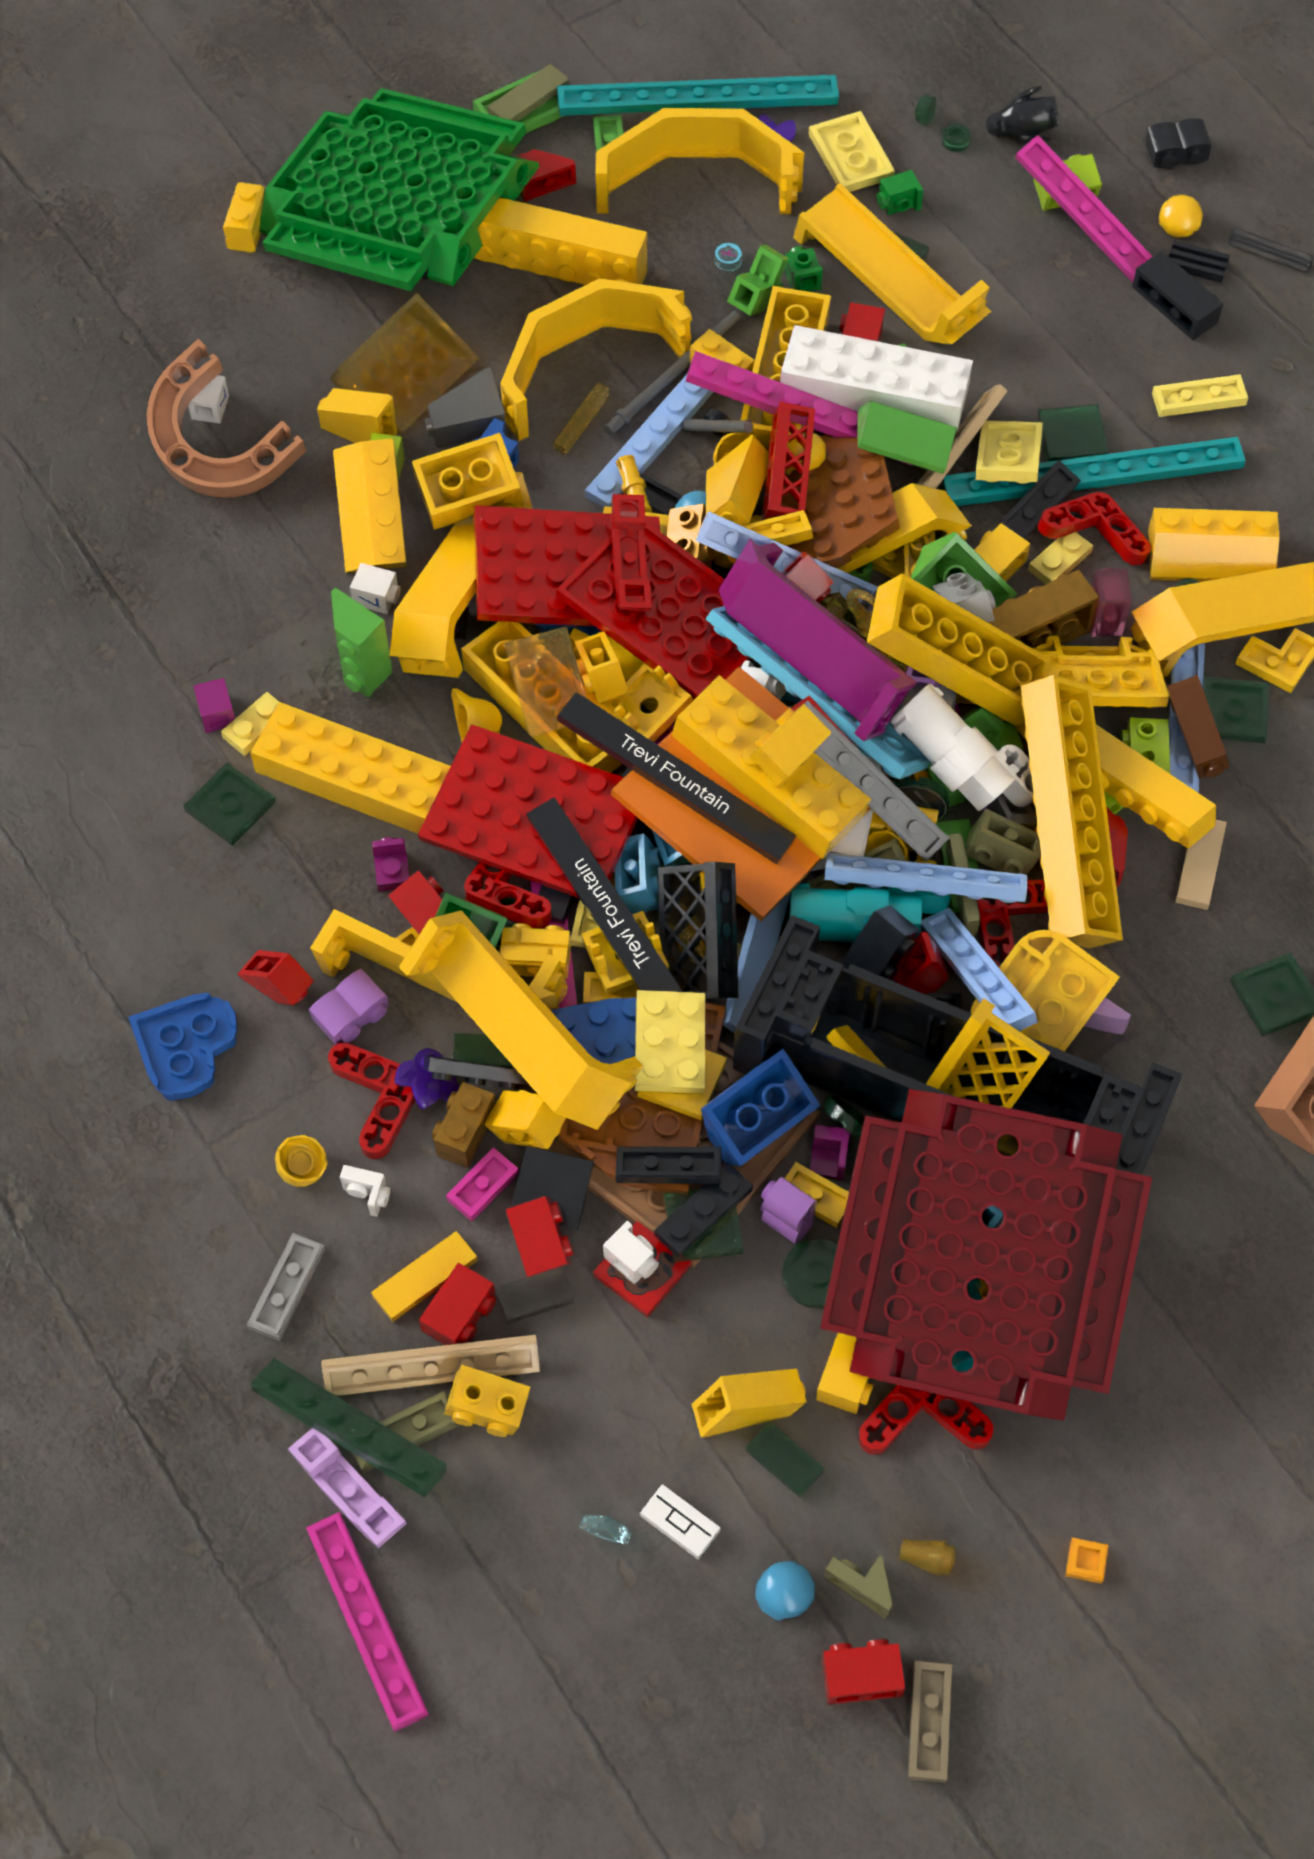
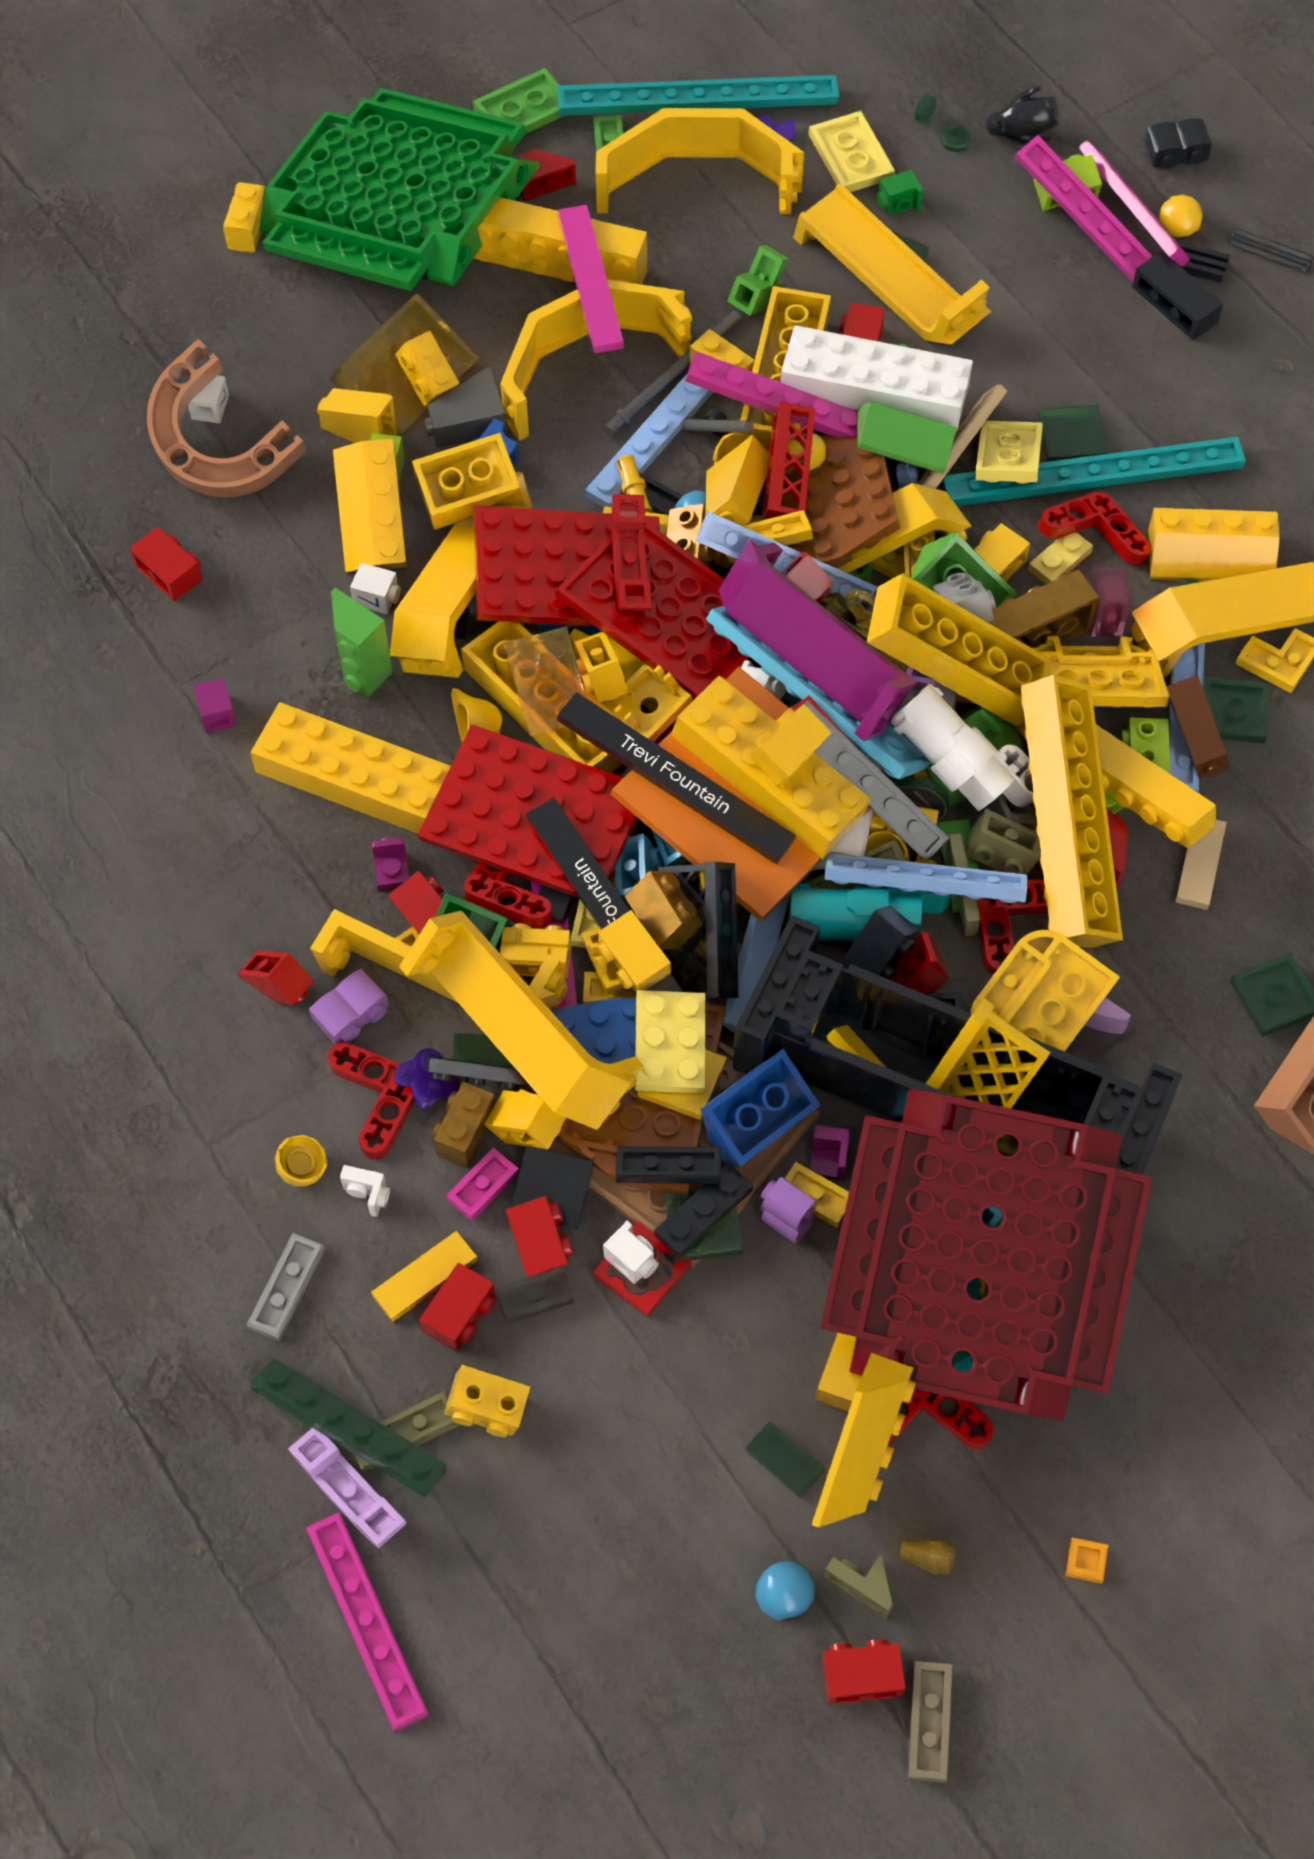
(166, 563): none -> red brick
(182, 1043): blue plate -> none
(229, 803): clear green tile -> none
(248, 726): light yellow plate -> none
(426, 368): none -> yellow brick
(429, 1365): tan tile -> none
(529, 94): olive tile -> none
(581, 418): clear yellow axle -> none
(590, 279): none -> dark pink tile
(605, 1528): clear light blue tile -> none
(633, 953): none -> yellow brick
(664, 909): none -> pearl gold brick
(680, 1521): white tile -> none
(728, 256): clear light blue tile -> none
(748, 1400): yellow slope -> none
(803, 264): green brick -> none
(809, 1272): clear green tile -> none
(845, 1113): clear green tile -> none
(865, 1440): none -> yellow slope
(906, 474): none -> medium blue plate
(978, 969): light blue plate -> none
(1046, 493): black tile -> none
(1136, 205): none -> tile
(1199, 395): light yellow plate -> none

